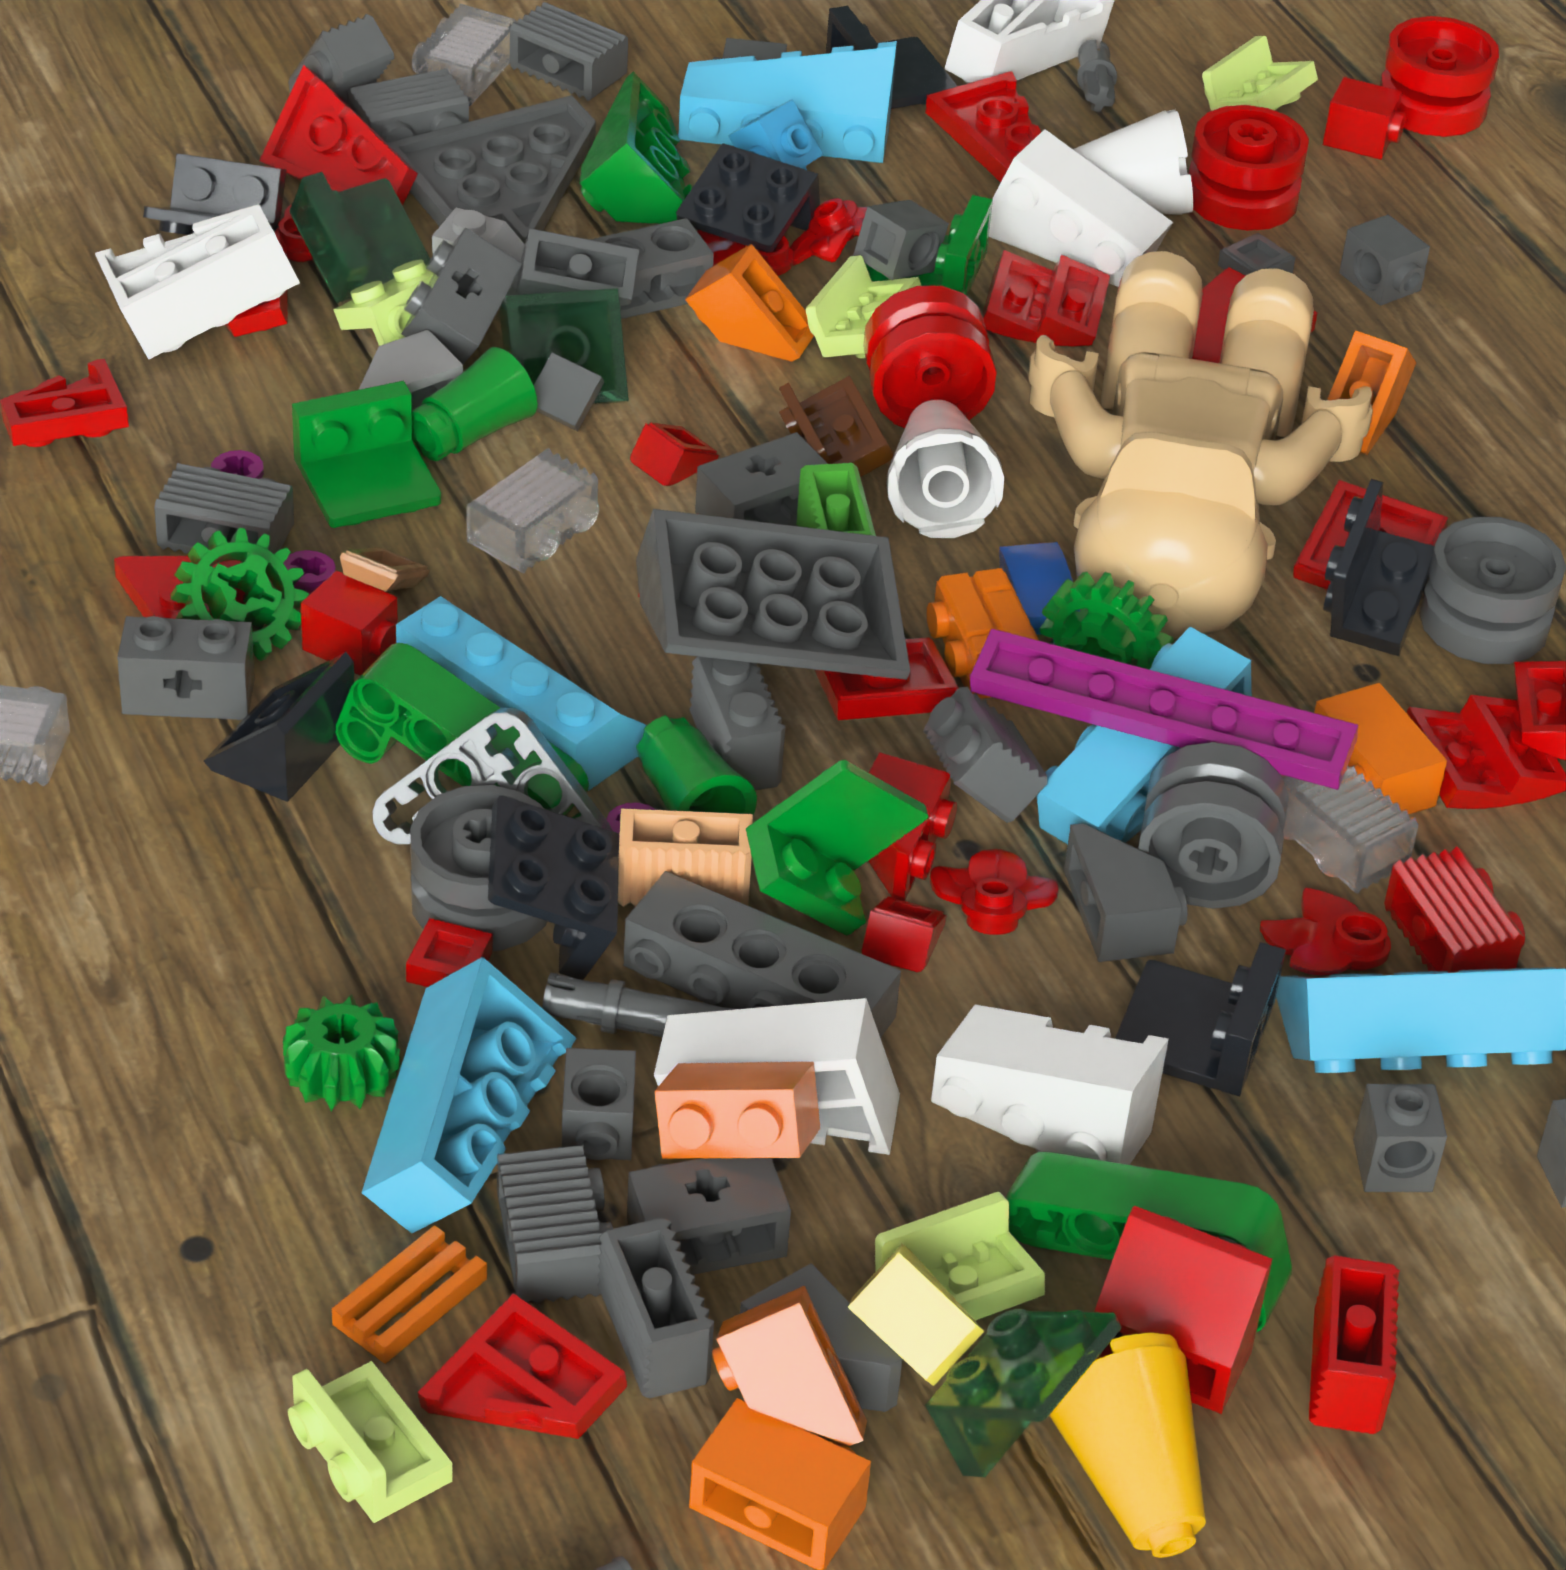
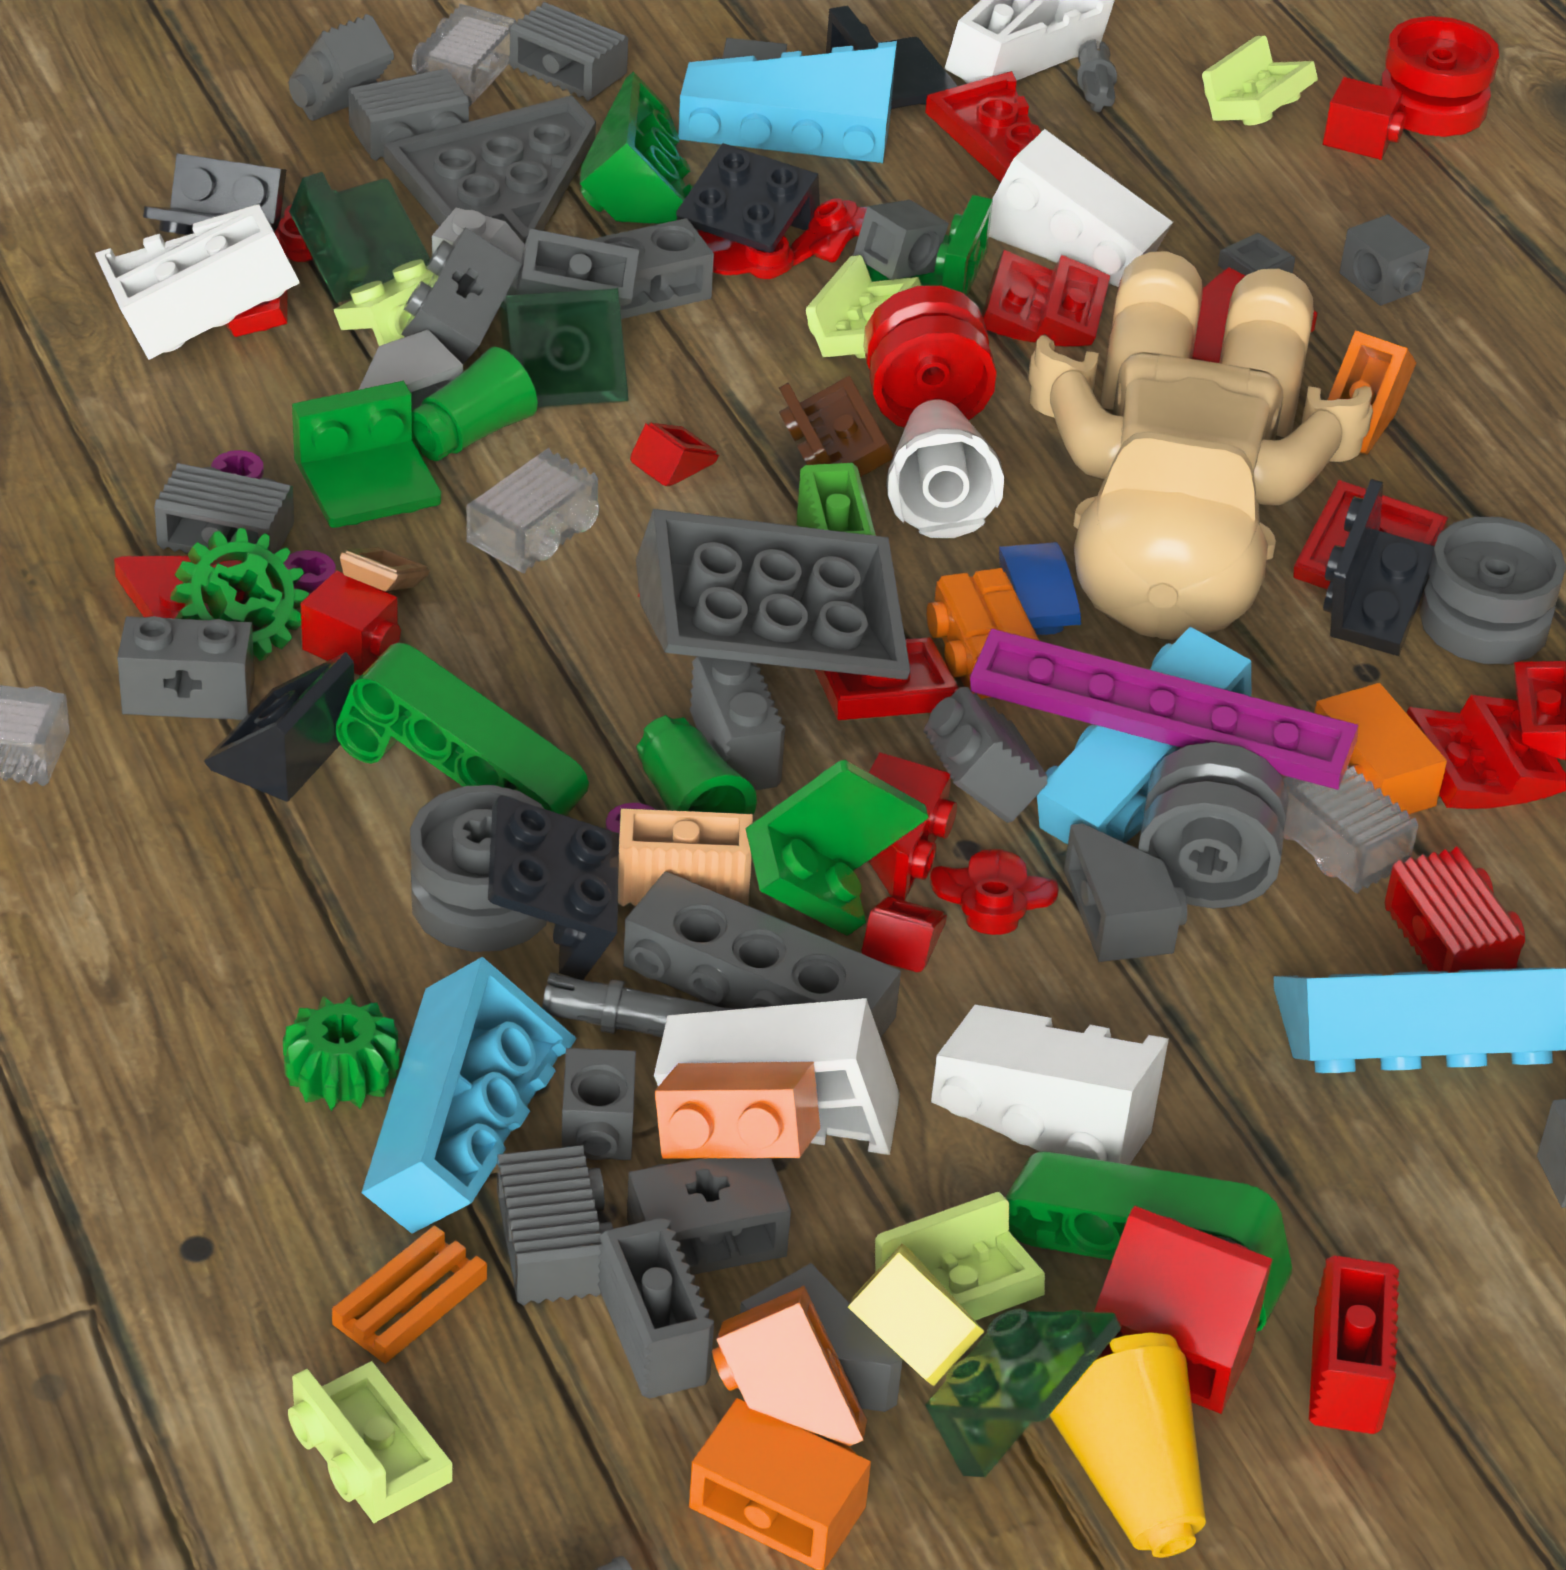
(60, 410): red wing -> none
(329, 137): red wing -> none
(444, 950): red plate -> none
(487, 768): beam -> none
(512, 678): medium azure wedge -> none
(524, 1376): red wing -> none
(566, 391): dark grey tile -> none
(751, 307): orange slope -> none
(756, 482): dark grey brick -> none
(779, 136): dark azure brick -> none
(1109, 623): green gear -> none
(1147, 161): white cone -> none
(1208, 1021): black bracket -> none
(1247, 167): red wheel -> none
(1329, 936): red plate -> none
(1399, 1138): dark grey brick -> none

